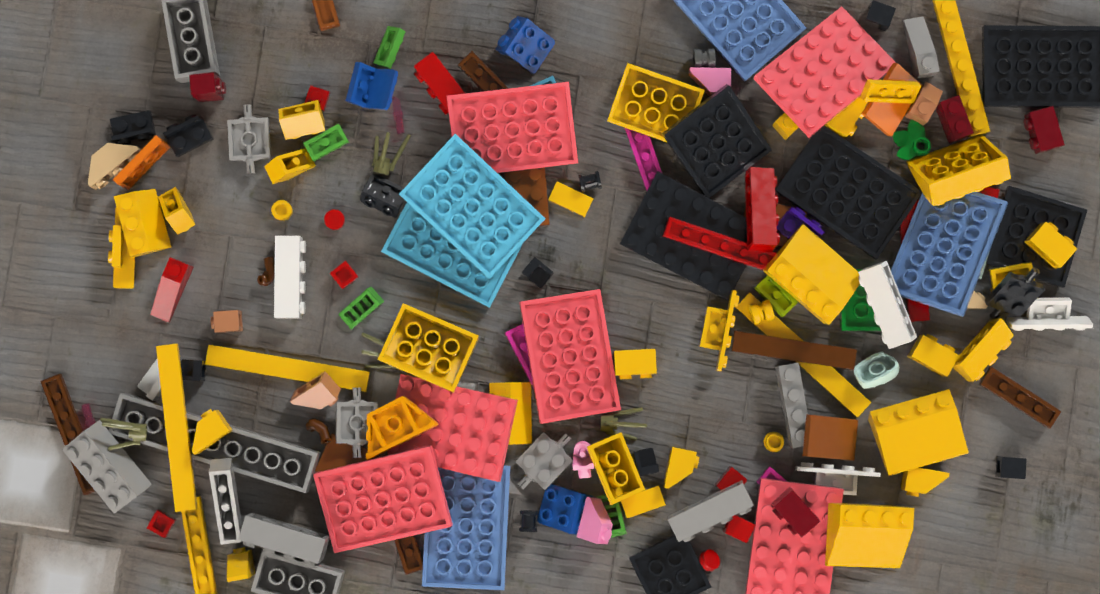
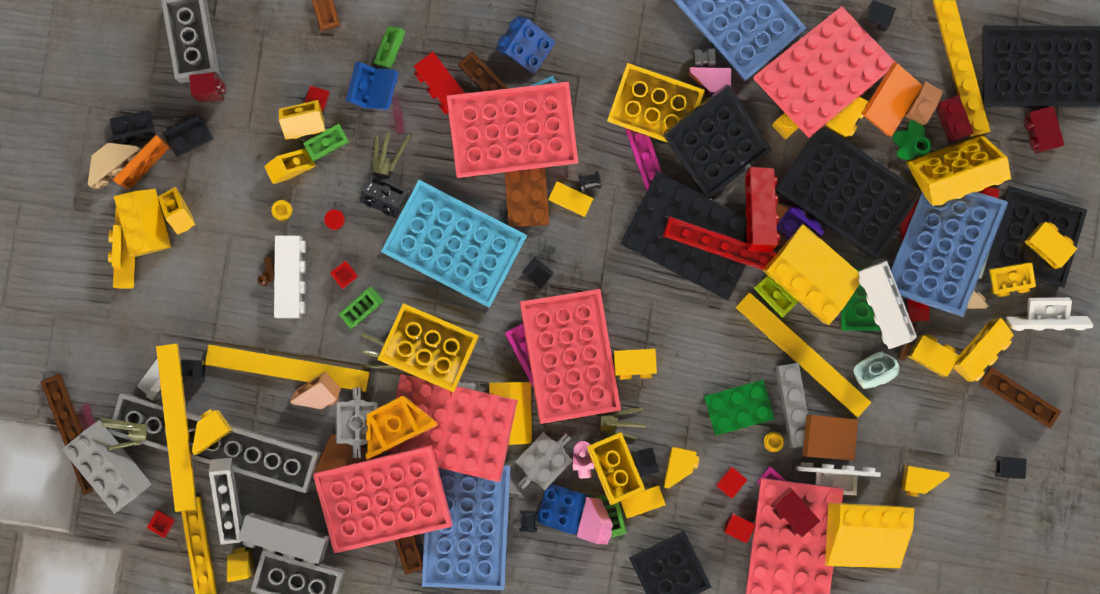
(170, 289): slope -> none
(227, 321): nougat brick -> none
(249, 139): light grey plate -> none
(316, 425): reddish brown arm -> none
(472, 206): medium azure plate -> none
(709, 560): red tile -> none
(710, 511): light grey brick -> none
(716, 329): yellow bracket -> none
(738, 407): none -> green plate
(761, 312): yellow wheel -> none
(794, 350): reddish brown tile -> none
(890, 91): yellow plate -> none
(905, 348): none -> reddish brown piece
(918, 432): yellow slope -> none
(920, 48): light grey slope -> none
(1015, 294): black plate -> none

